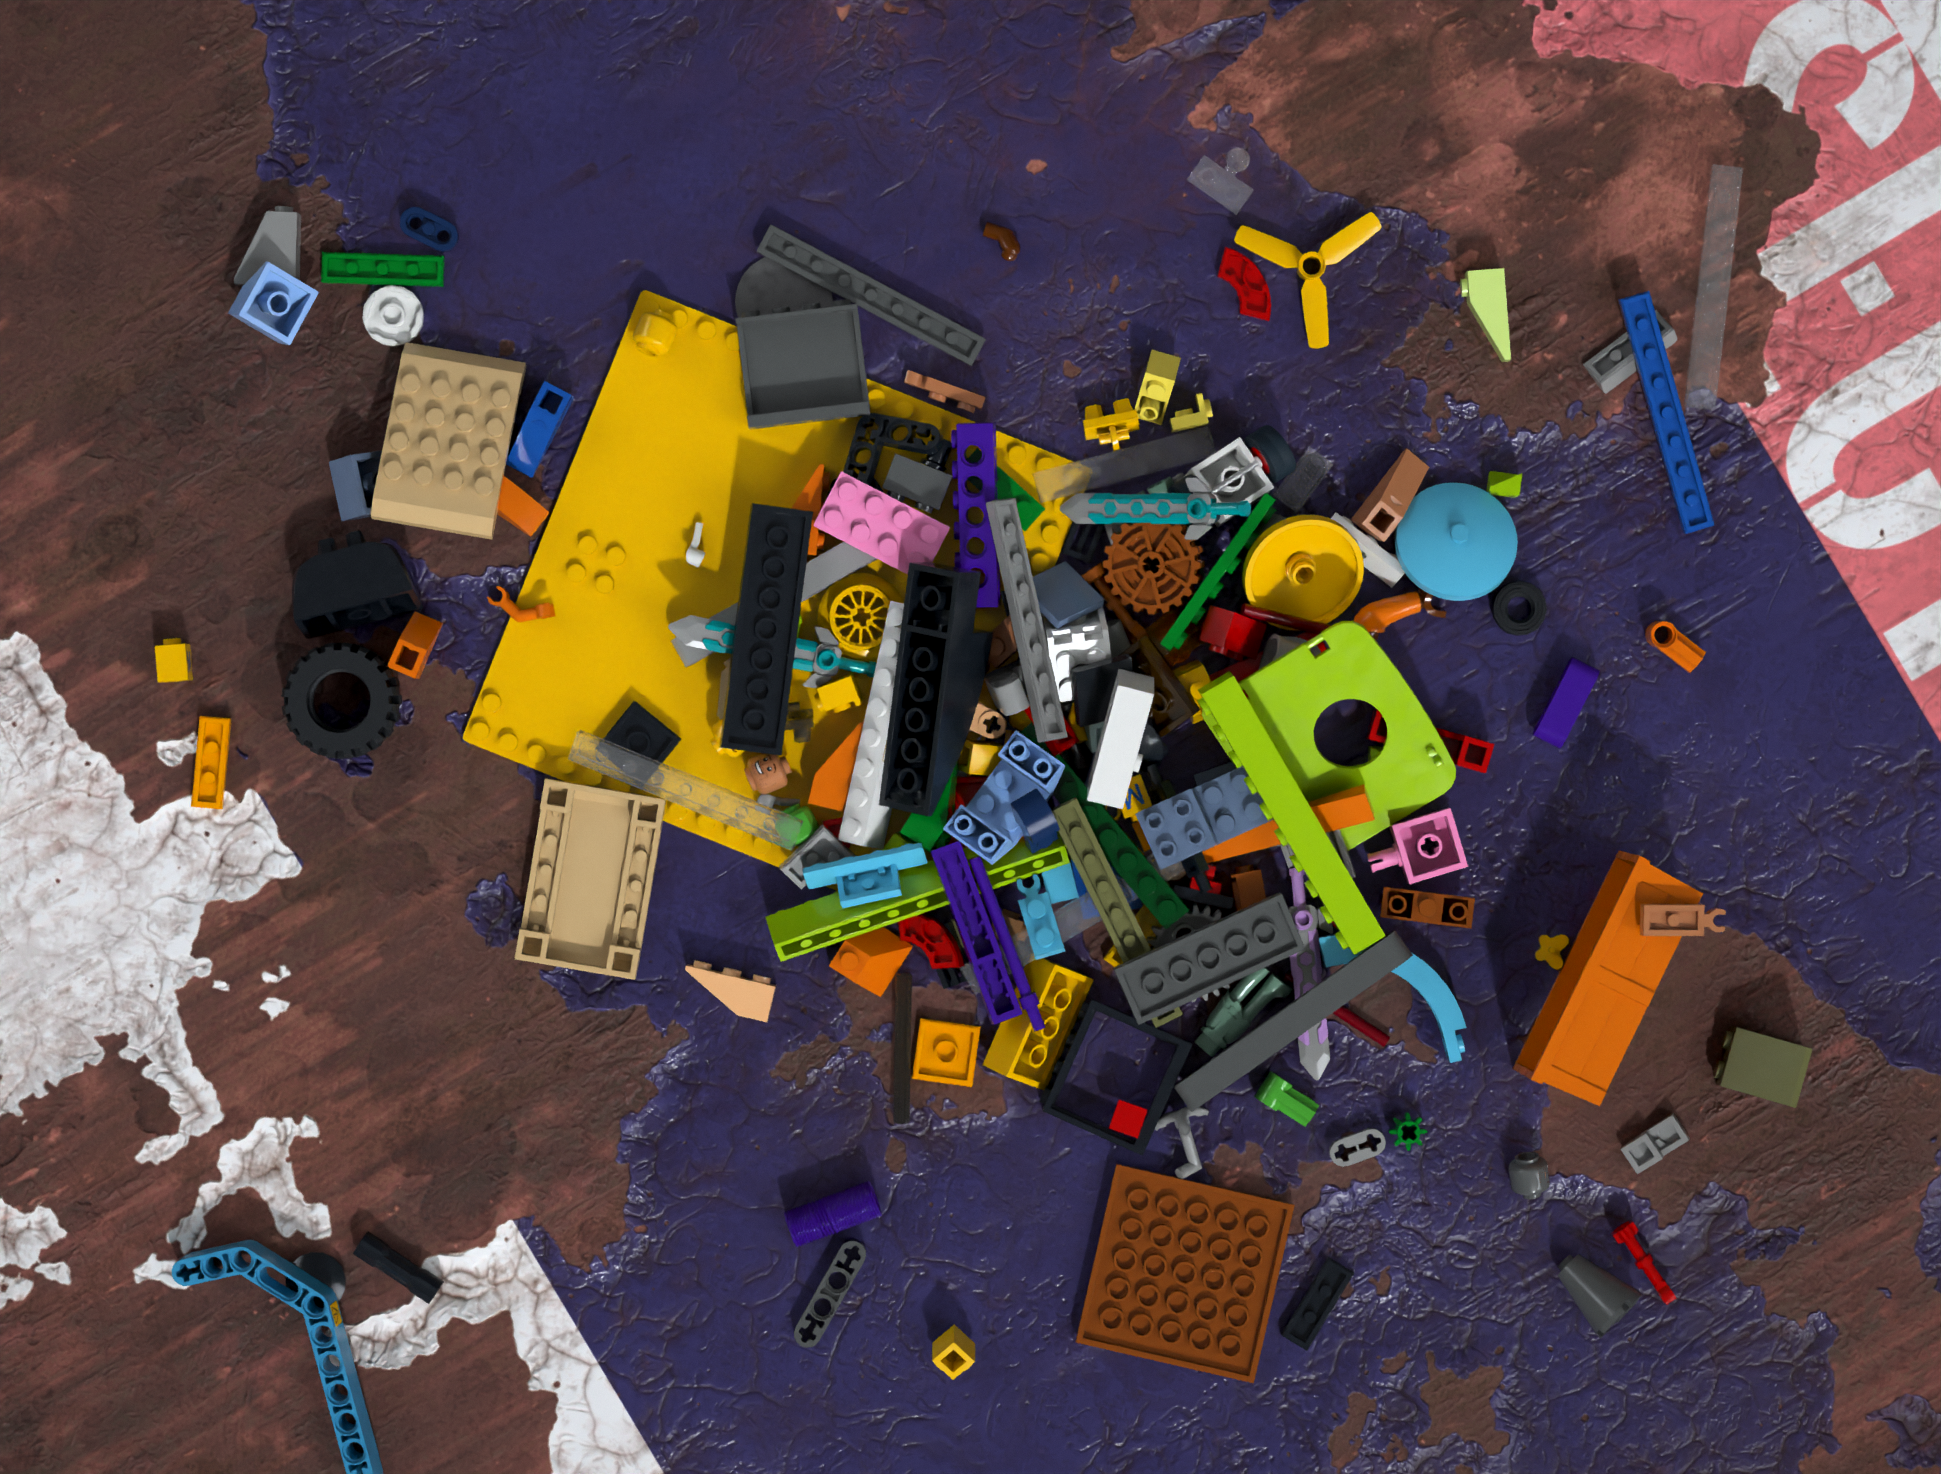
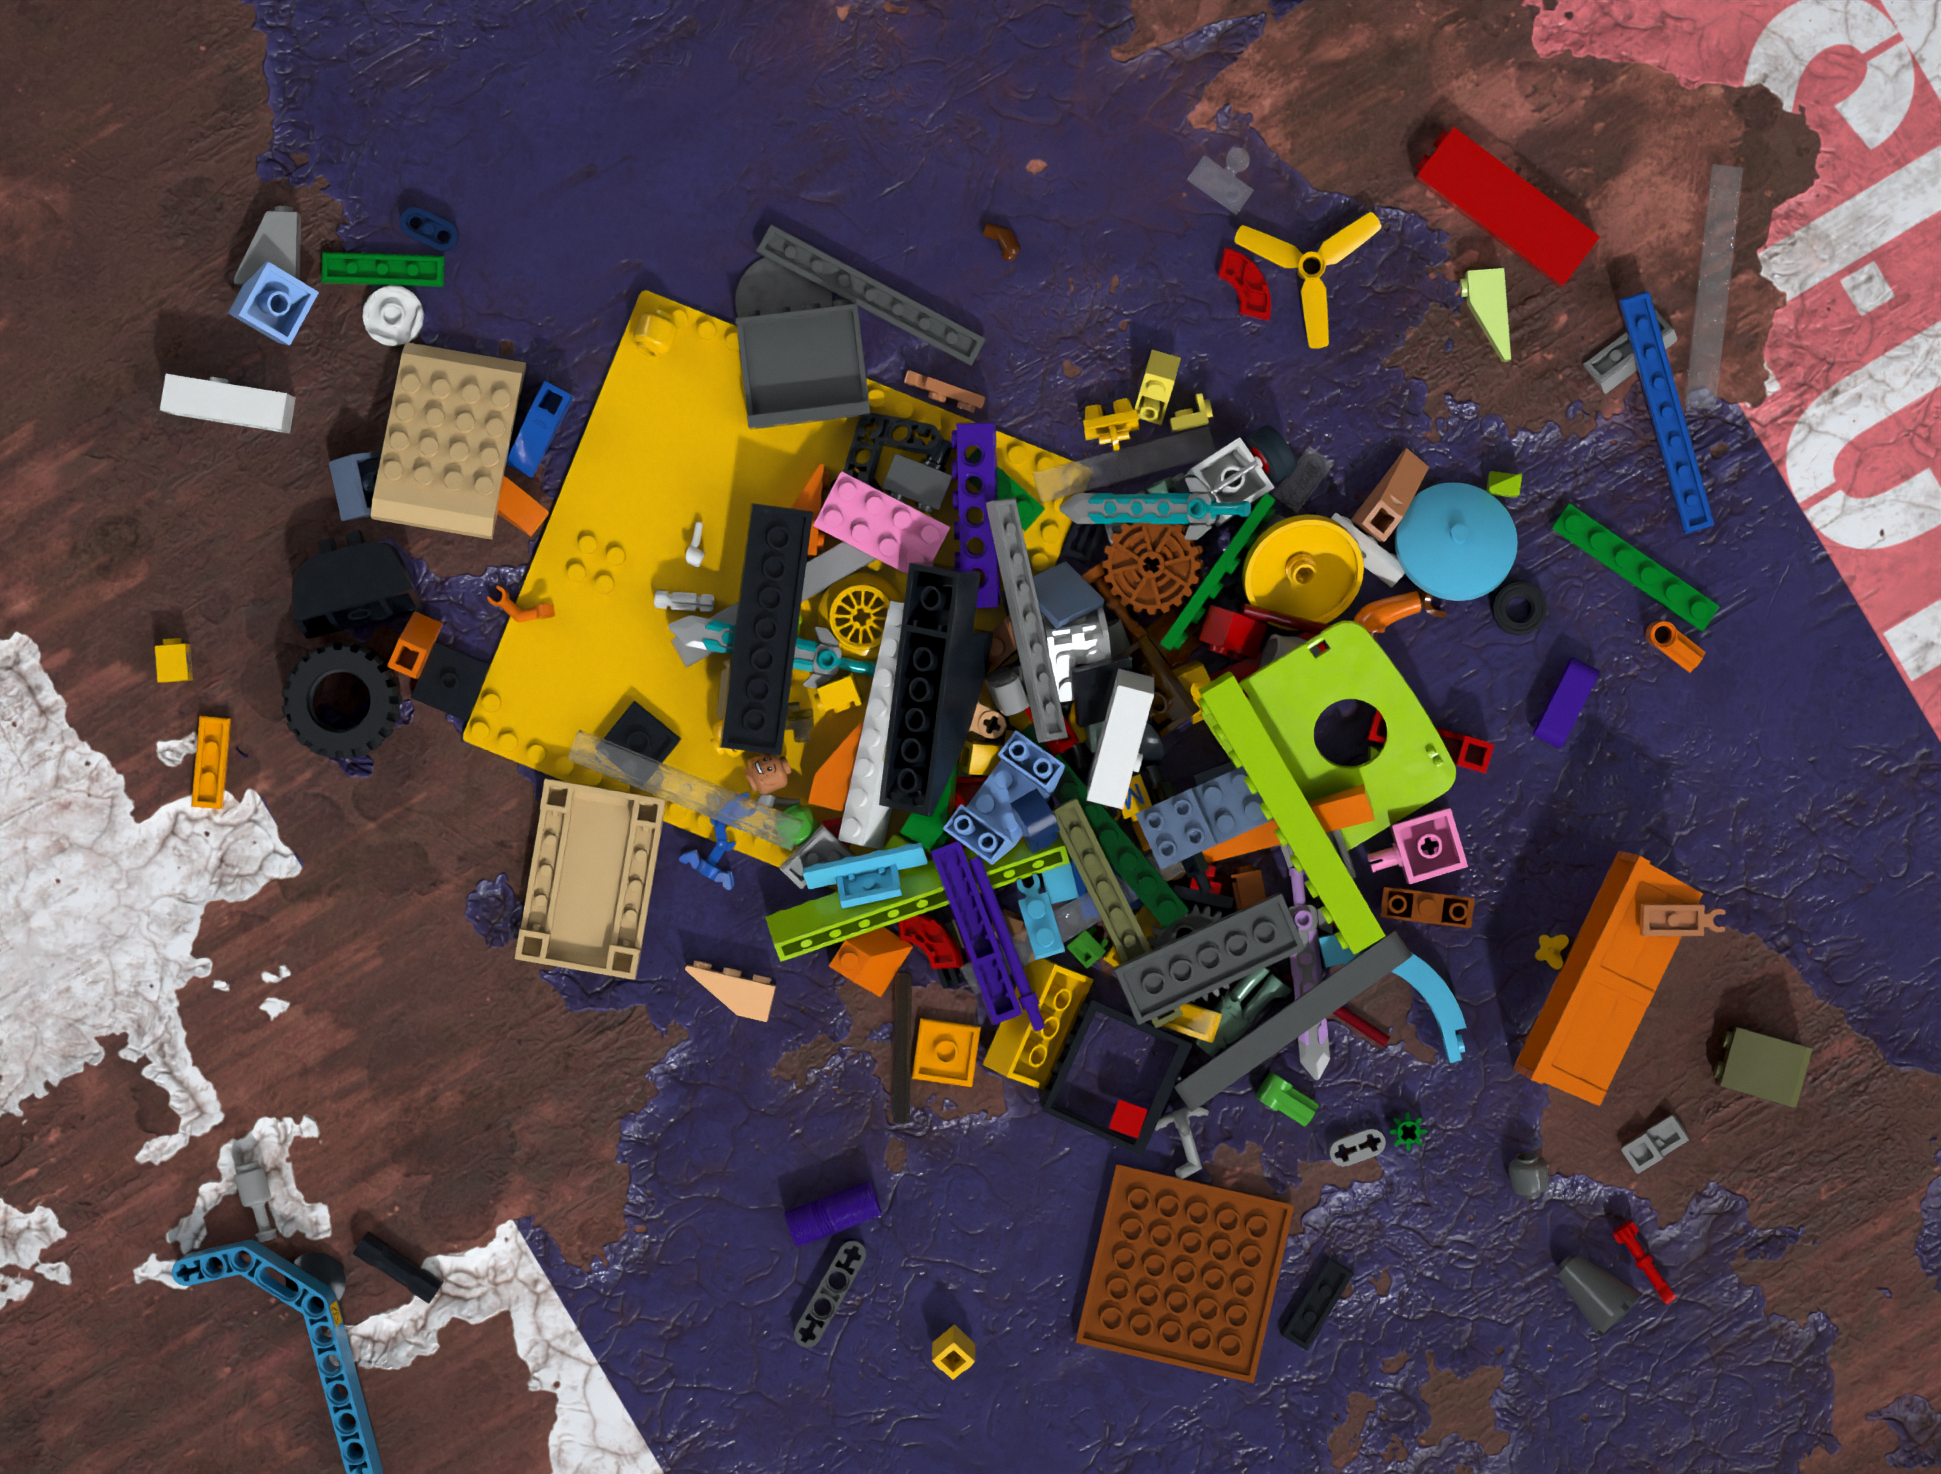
(227, 403): none -> white brick
(254, 1193): none -> light grey piece
(450, 681): none -> black plate
(684, 601): none -> white axle
(708, 866): none -> blue piece
(1086, 948): none -> bright green tile
(1196, 1022): none -> yellow tile
(1505, 206): none -> red brick
(1635, 567): none -> green plate

